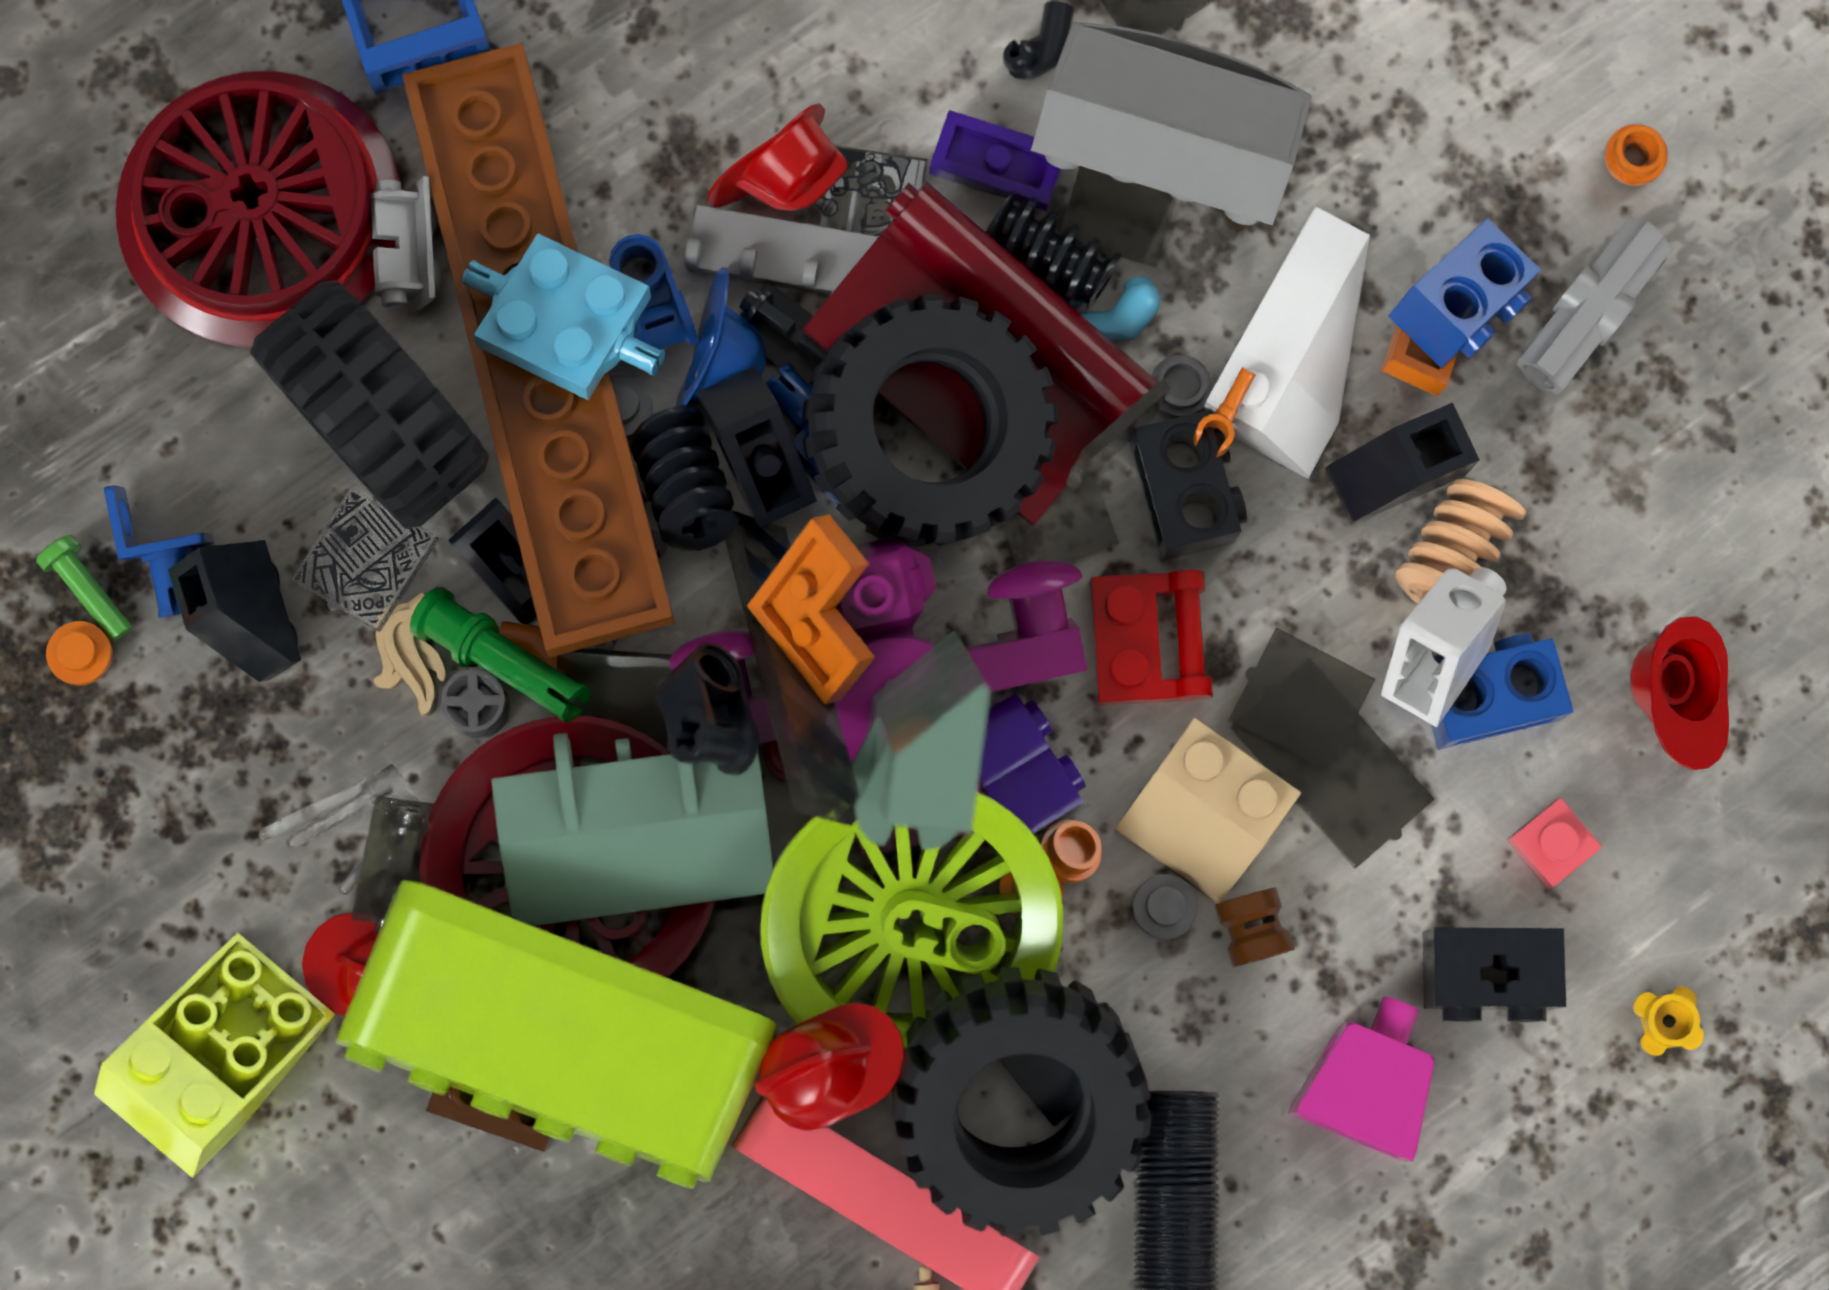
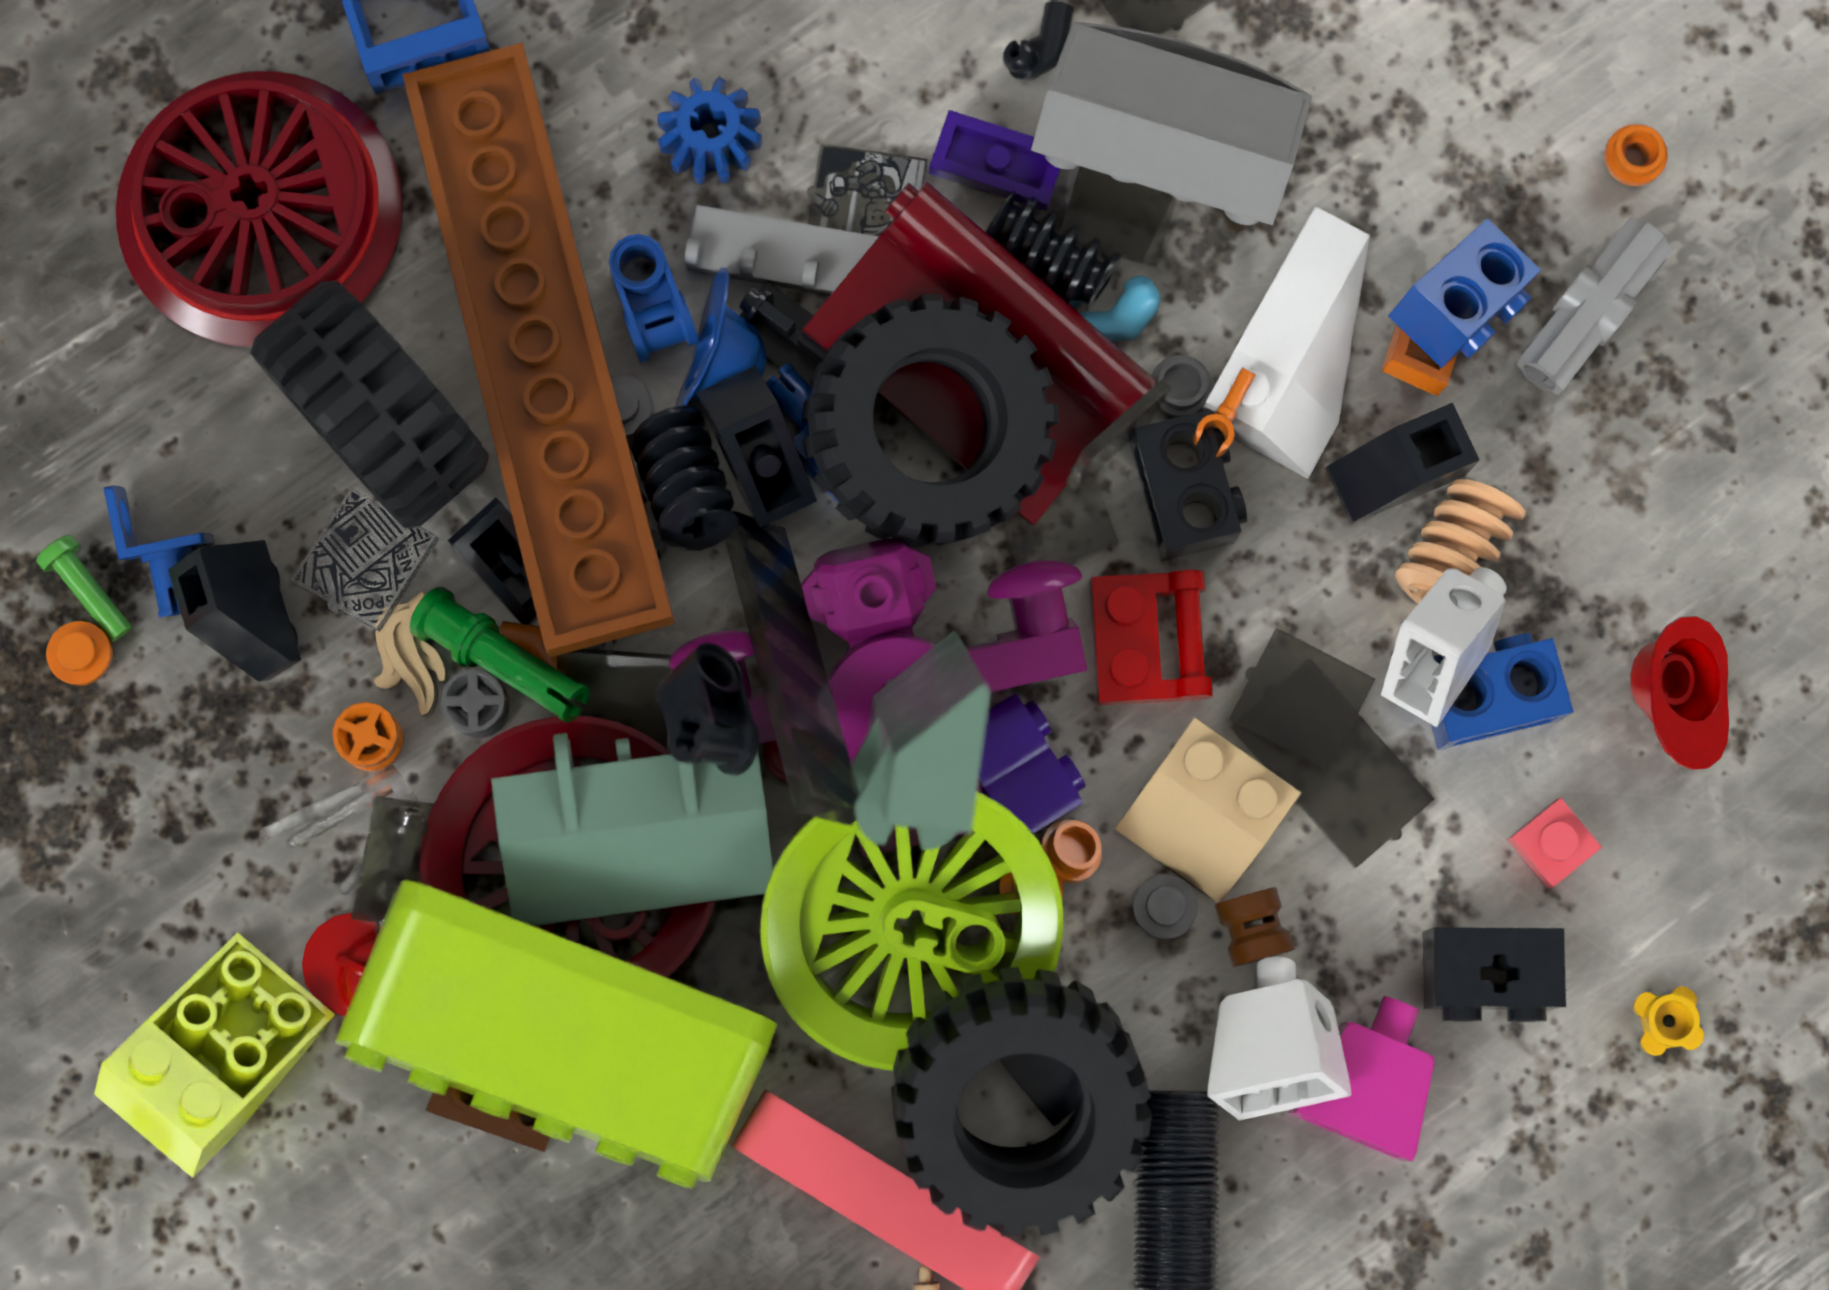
(357, 730): none -> orange wheel
(408, 271): light grey hinge -> none
(563, 316): medium azure plate -> none
(728, 118): none -> blue gear
(787, 169): red piece -> none
(801, 611): orange plate -> none
(831, 1066): red piece -> none
(1276, 1046): none -> white torso

